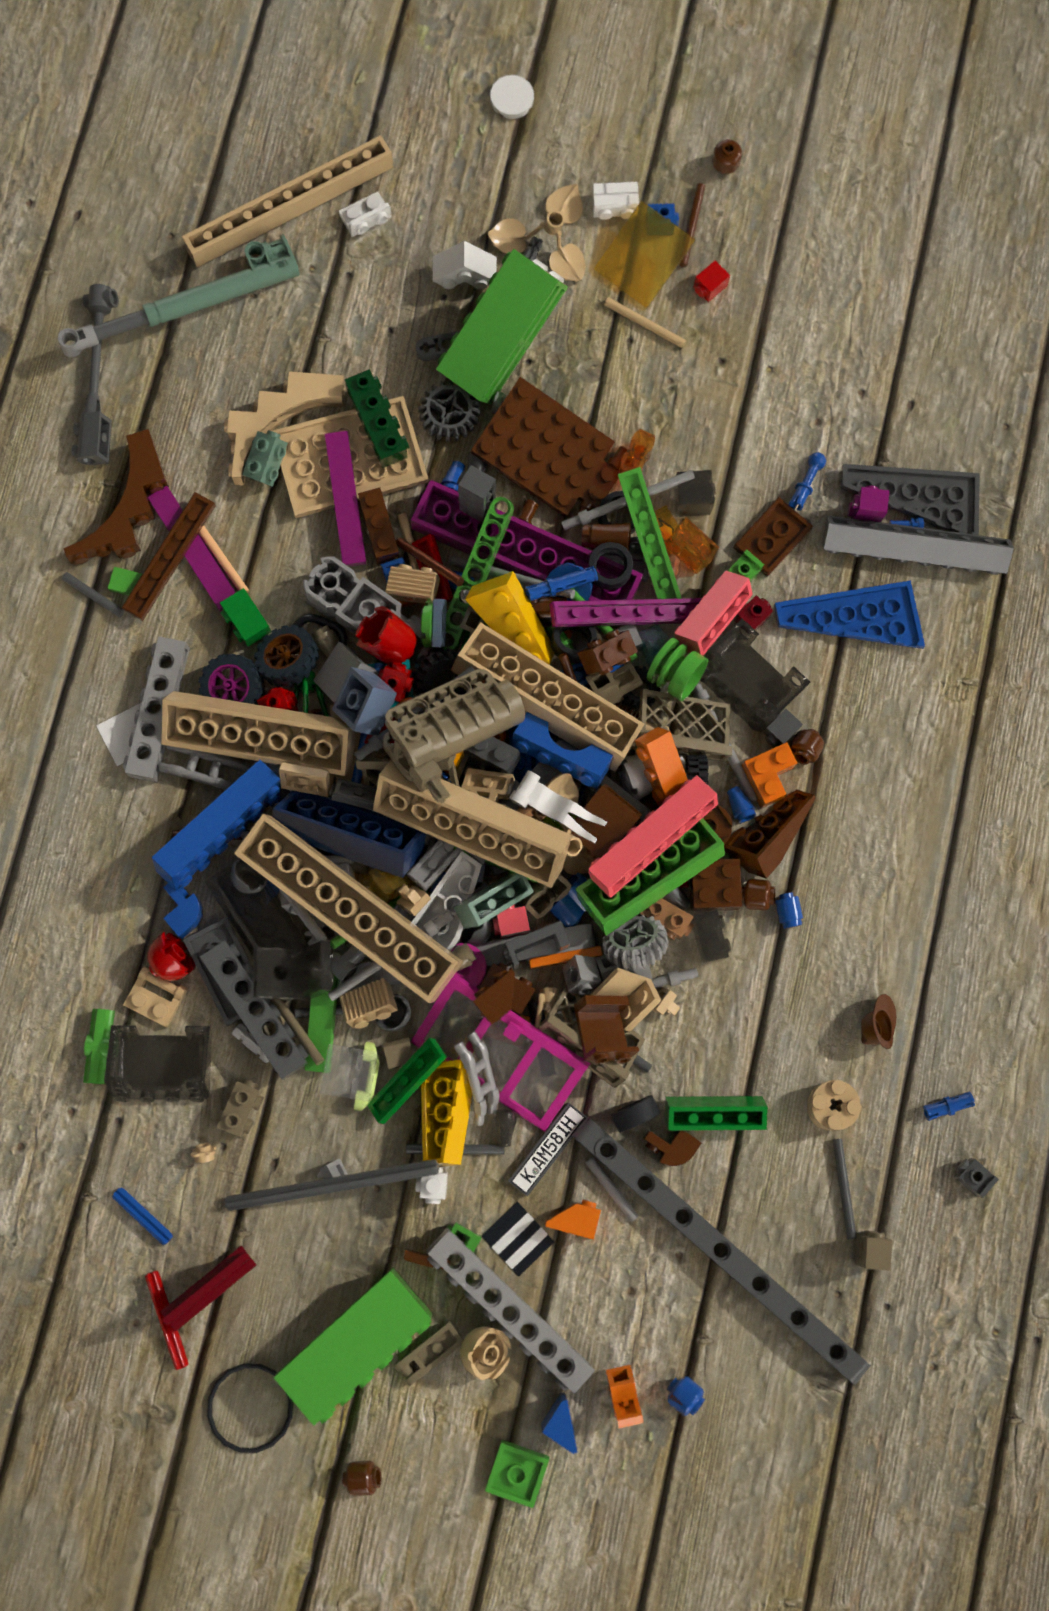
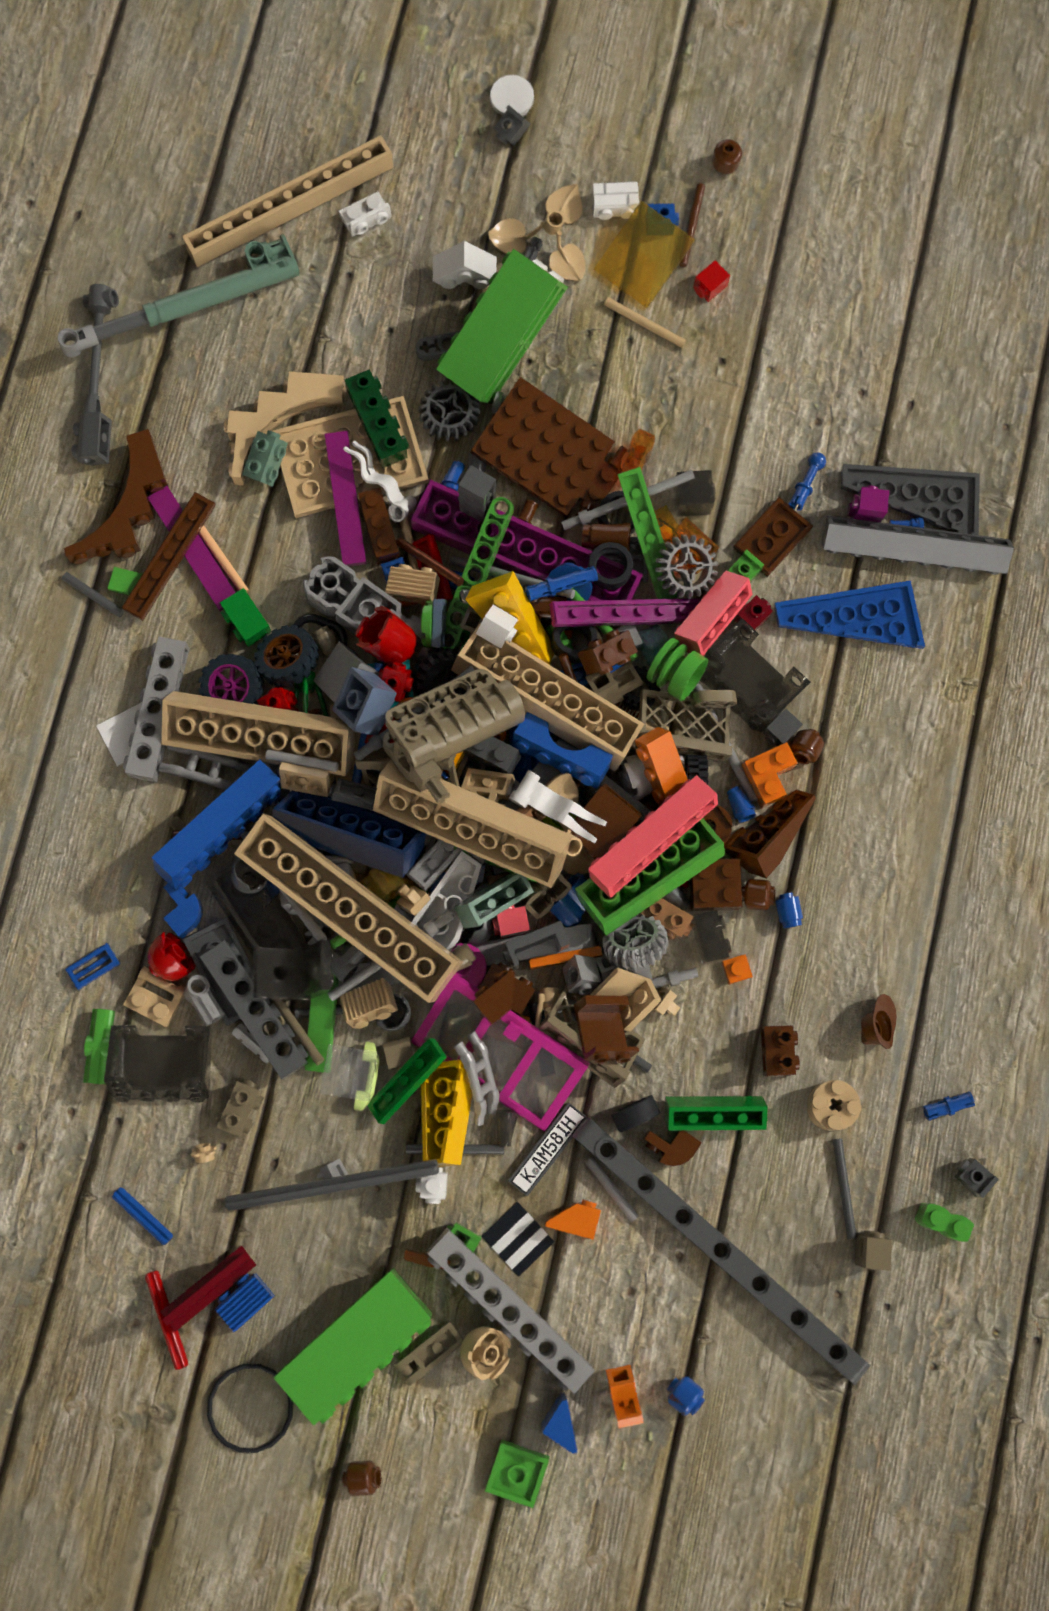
(111, 955): none -> blue tile
(203, 1002): none -> light grey piece
(244, 1302): none -> blue brick
(302, 760): none -> light grey bar
(400, 505): none -> white flag
(497, 626): none -> white brick
(517, 129): none -> dark grey brick
(686, 557): none -> light grey gear
(715, 698): none -> dark tan beam
(737, 969): none -> orange plate
(779, 1050): none -> reddish brown brick
(948, 1224): none -> bright green brick

